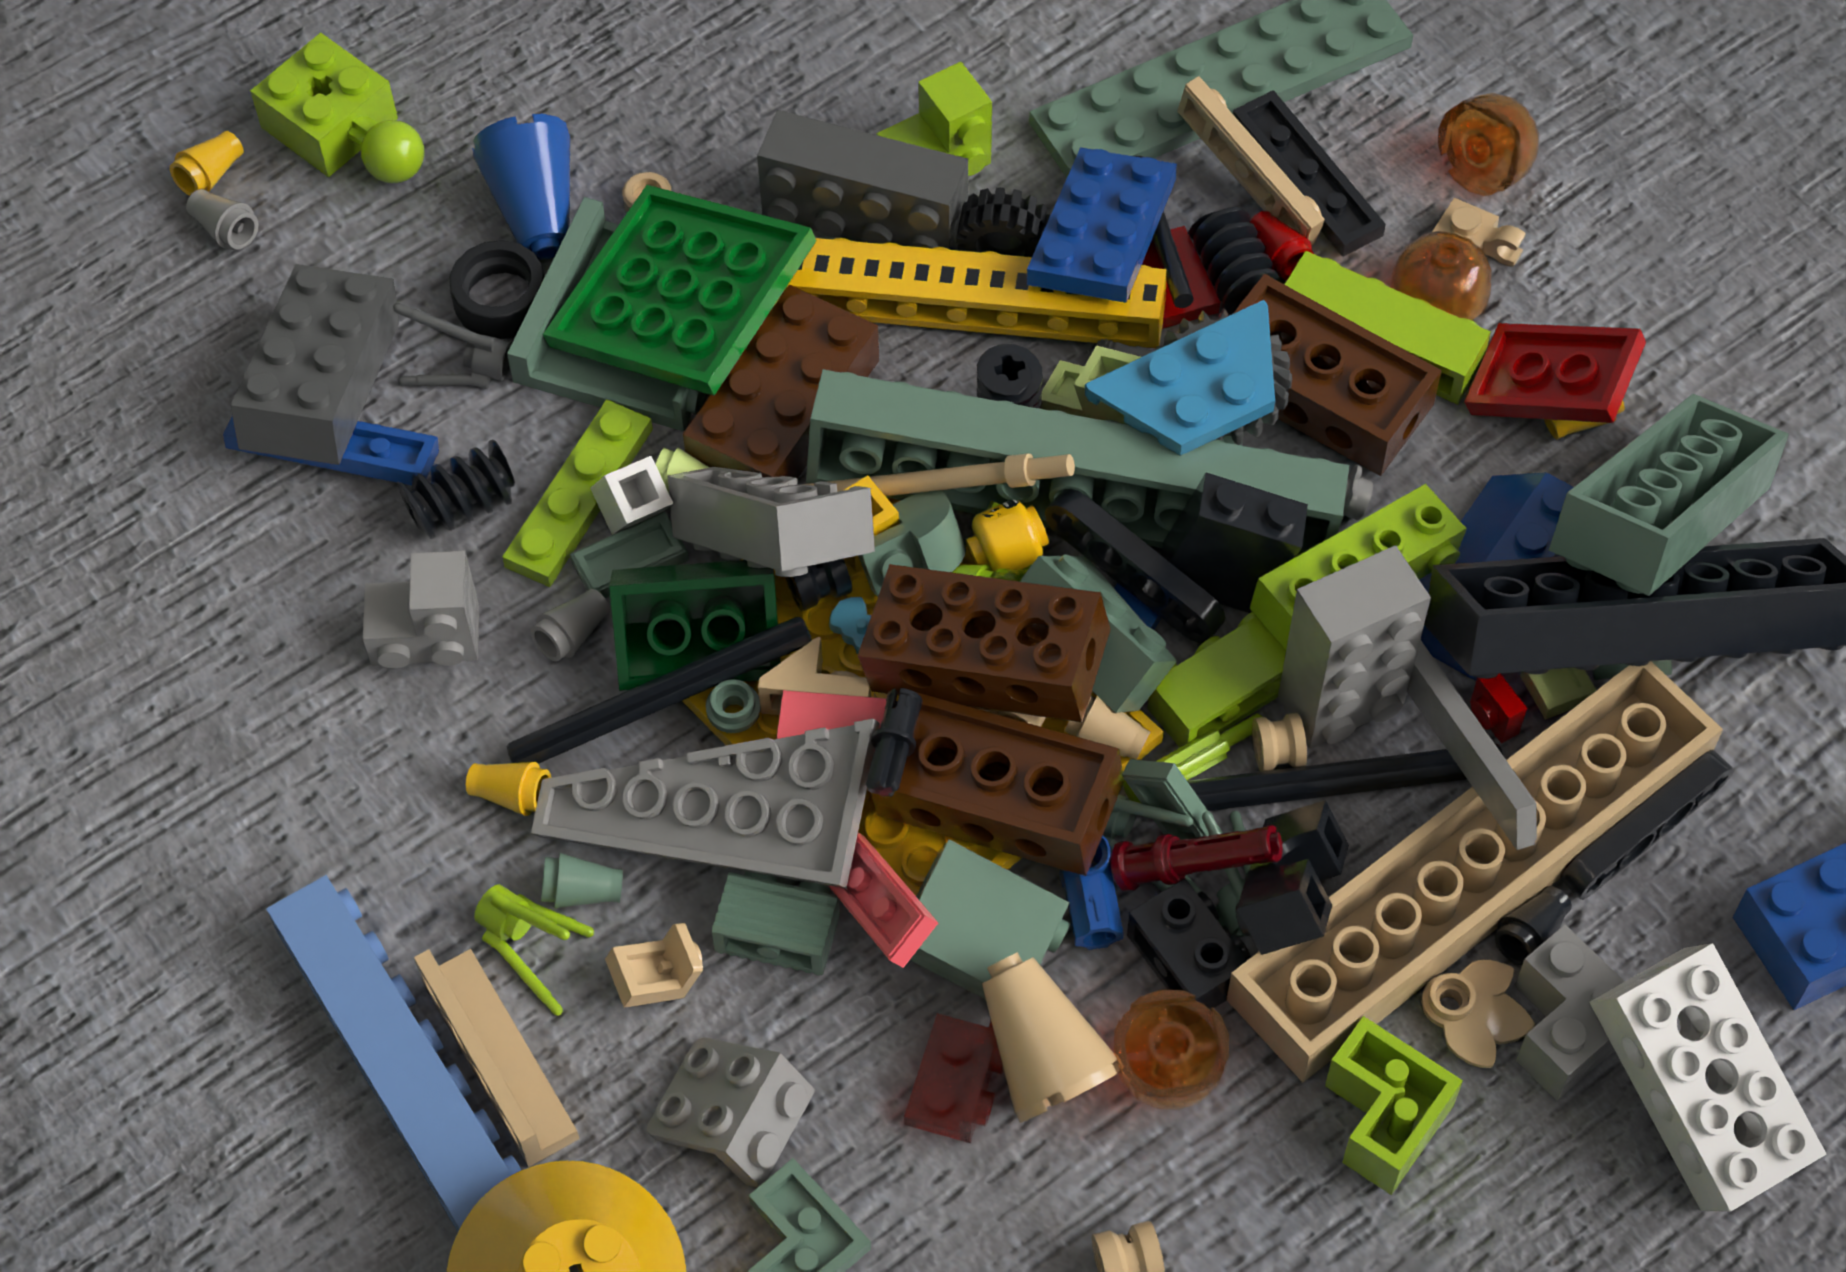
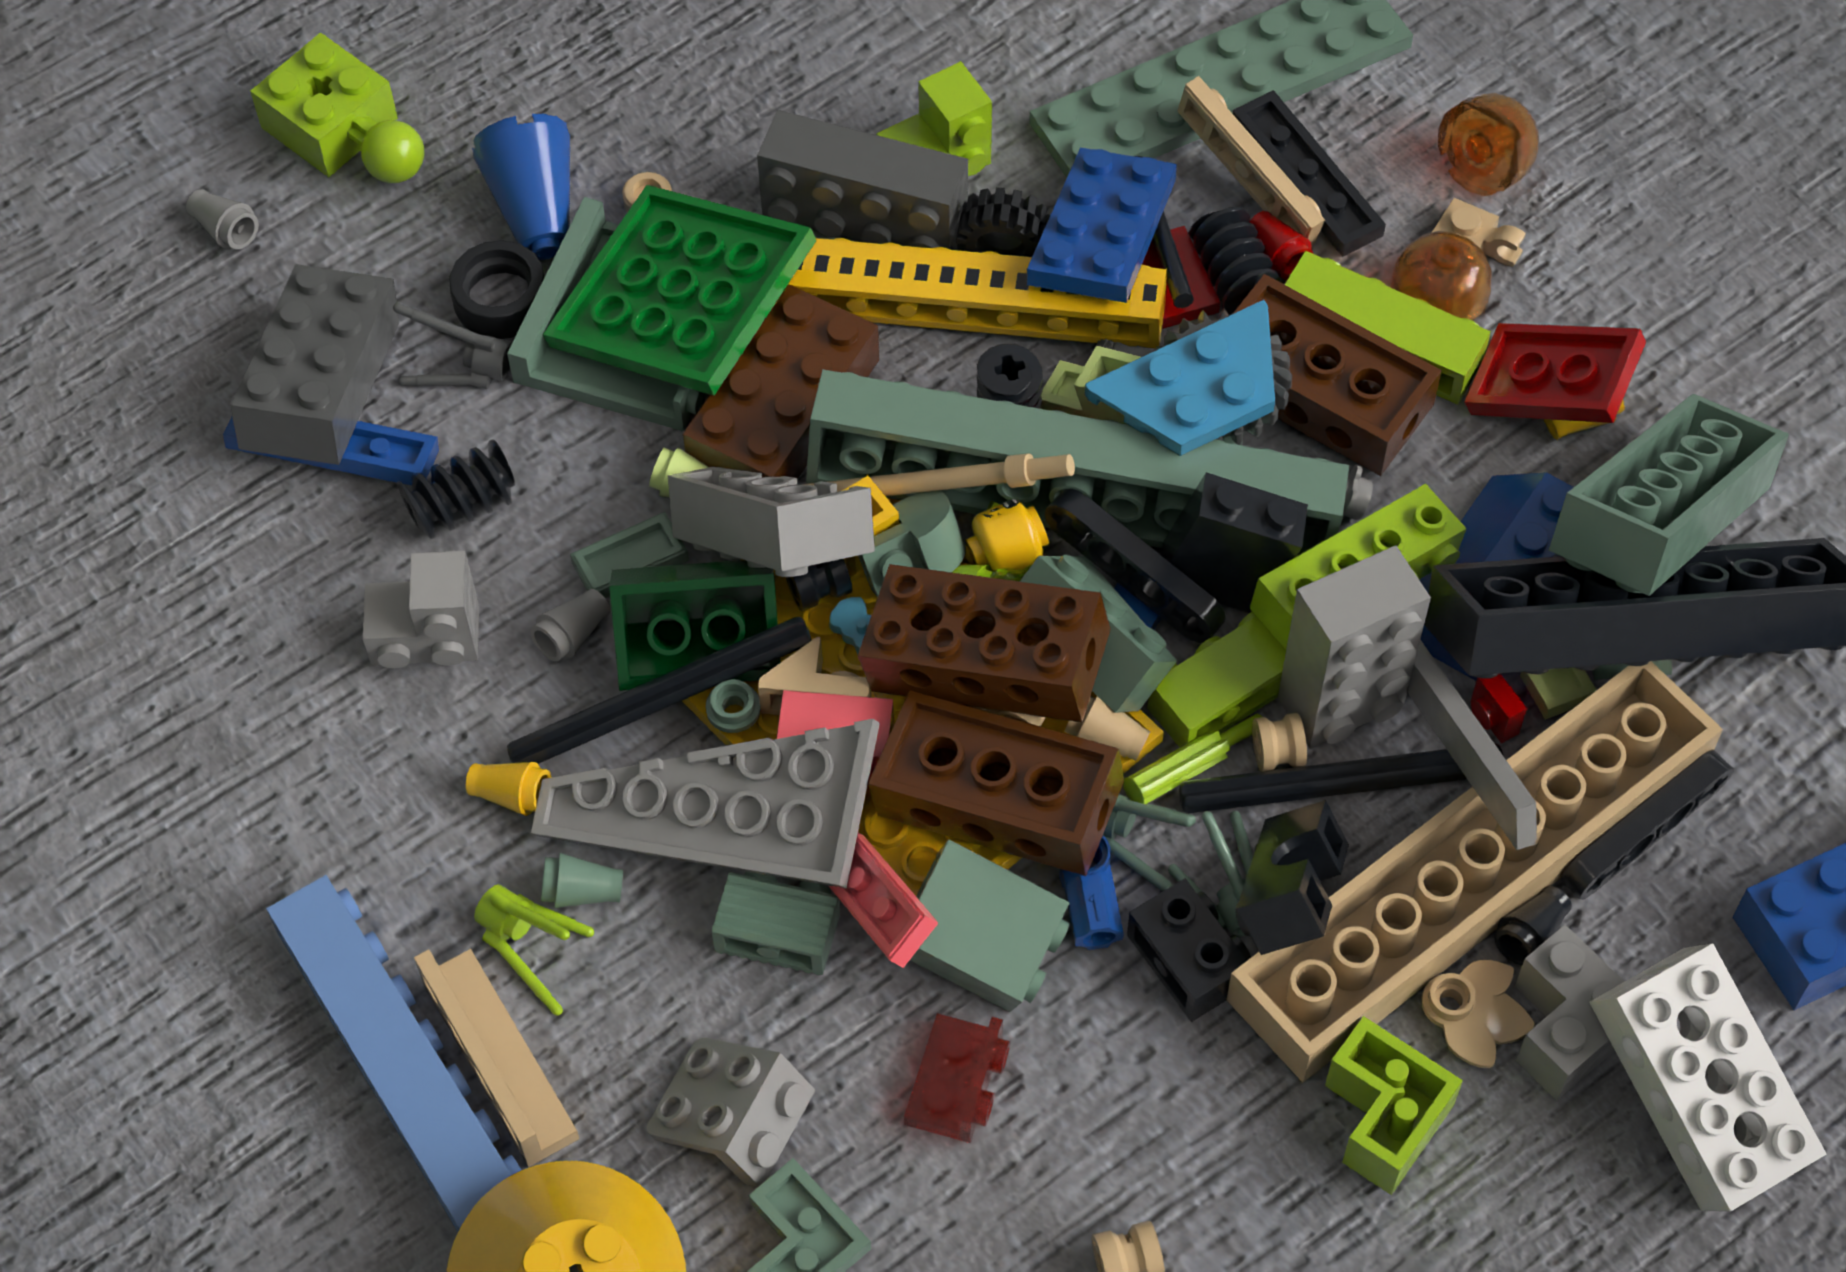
(205, 163): yellow cone -> none
(568, 503): lime plate -> none
(631, 495): white brick -> none
(656, 968): tan bracket -> none
(893, 742): black axle -> none
(1042, 1038): tan cone -> none
(1166, 788): sand green tile -> none
(1171, 1049): clear orange cylinder -> none
(1173, 859): dark red pin -> none

